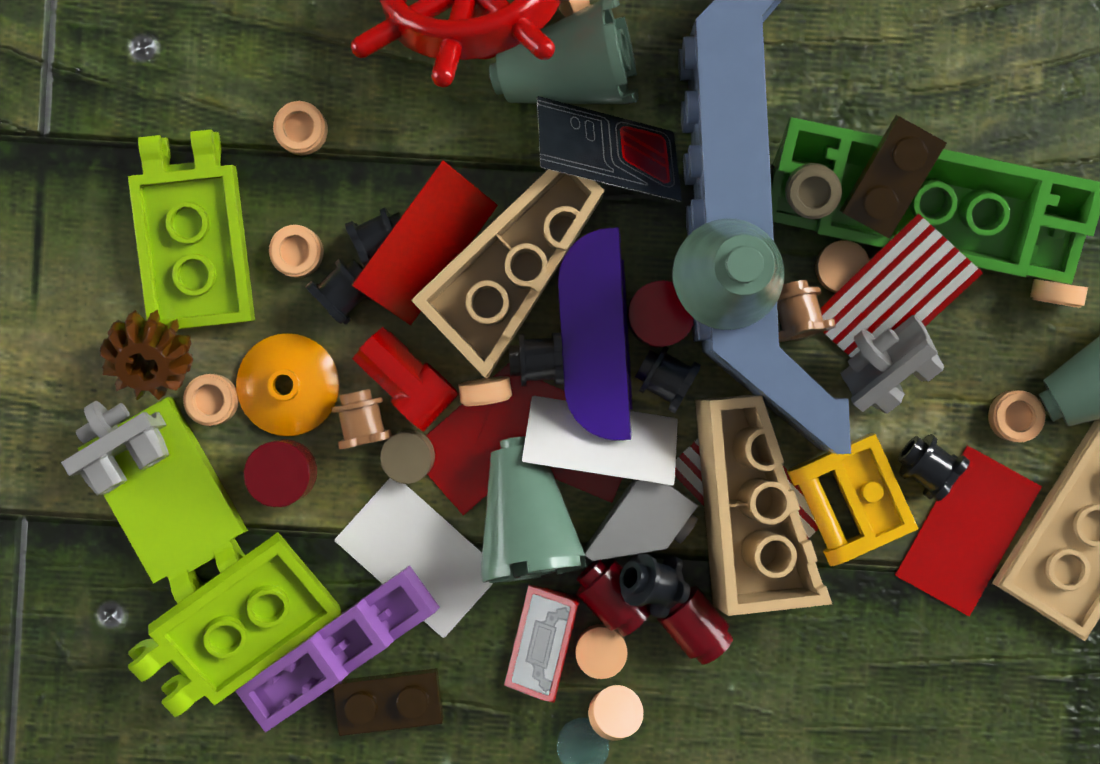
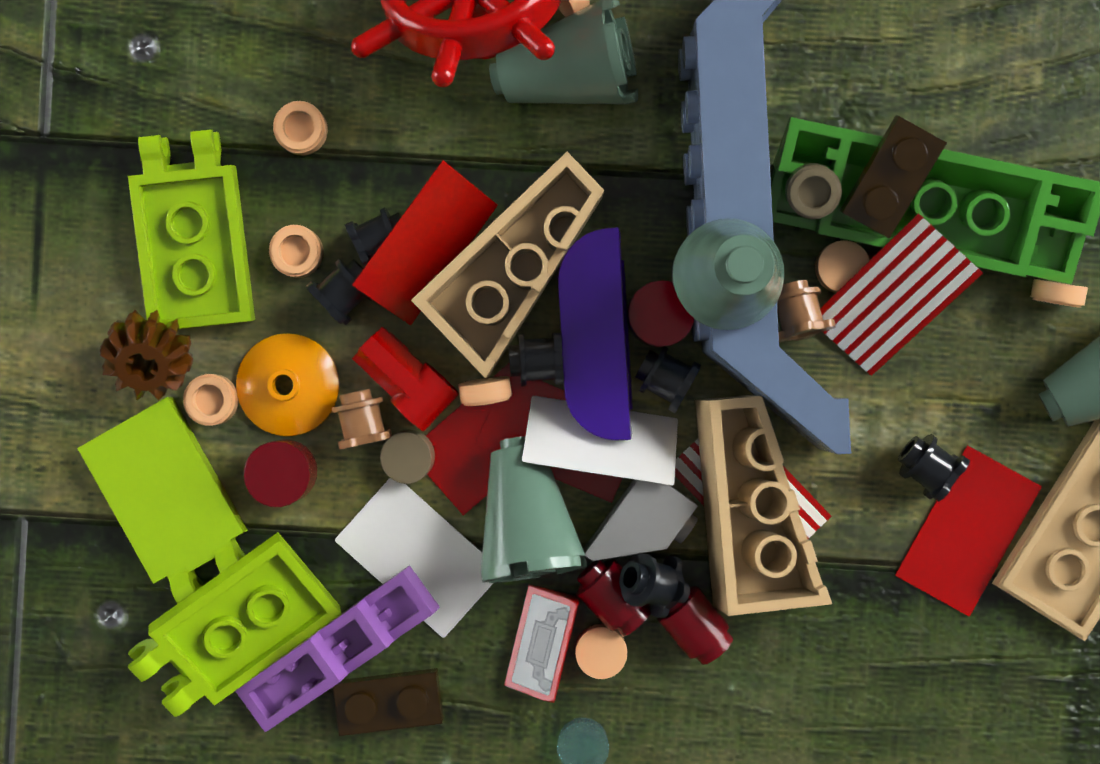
(97, 460): light grey hips -> none
(607, 149): black sticker -> none
(615, 713): light nougat tile -> none
(869, 493): yellow plate -> none
(888, 361): light grey hips -> none
(1016, 416): light nougat tile -> none

